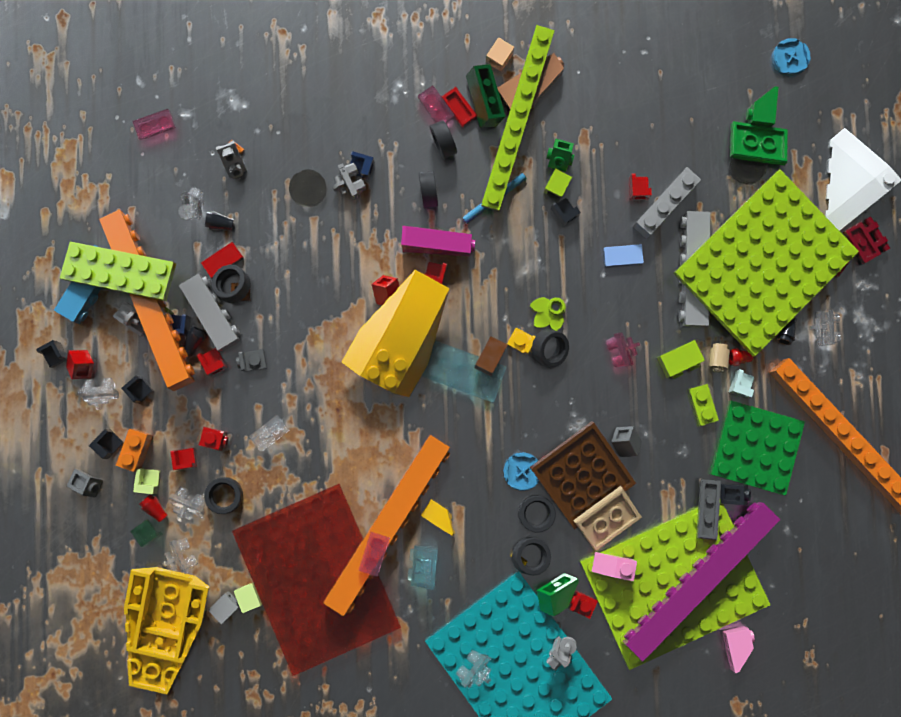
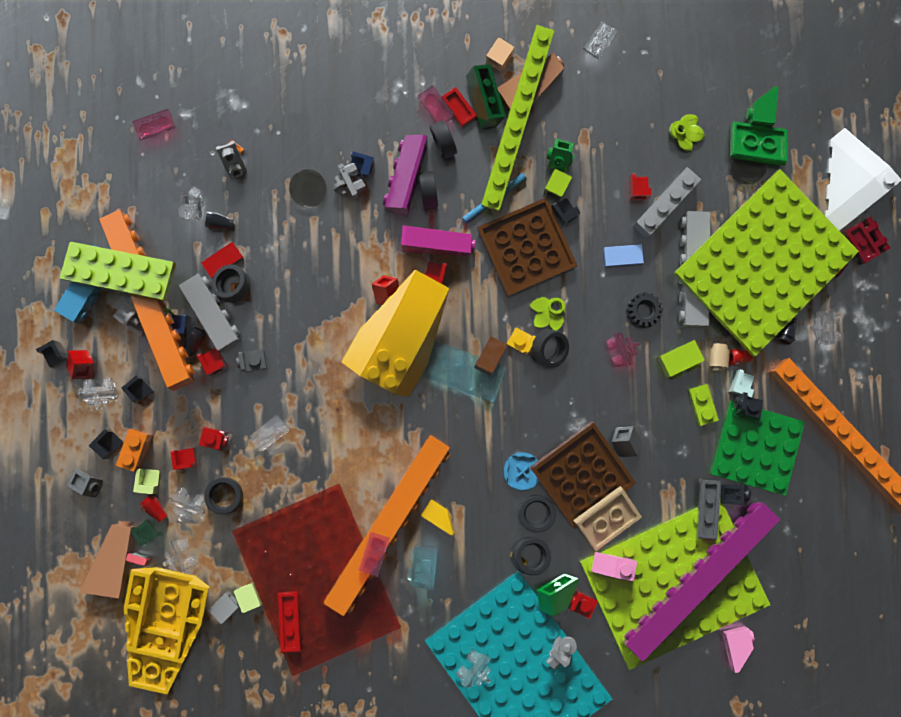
(110, 569): none -> nougat slope
(138, 559): none -> coral tile
(289, 622): none -> red tile
(406, 174): none -> magenta slope
(527, 246): none -> reddish brown plate
(600, 40): none -> clear hips
(652, 302): none -> black tyre
(689, 131): none -> lime plate
(748, 406): none -> black bracket
(791, 57): dark azure tile -> none

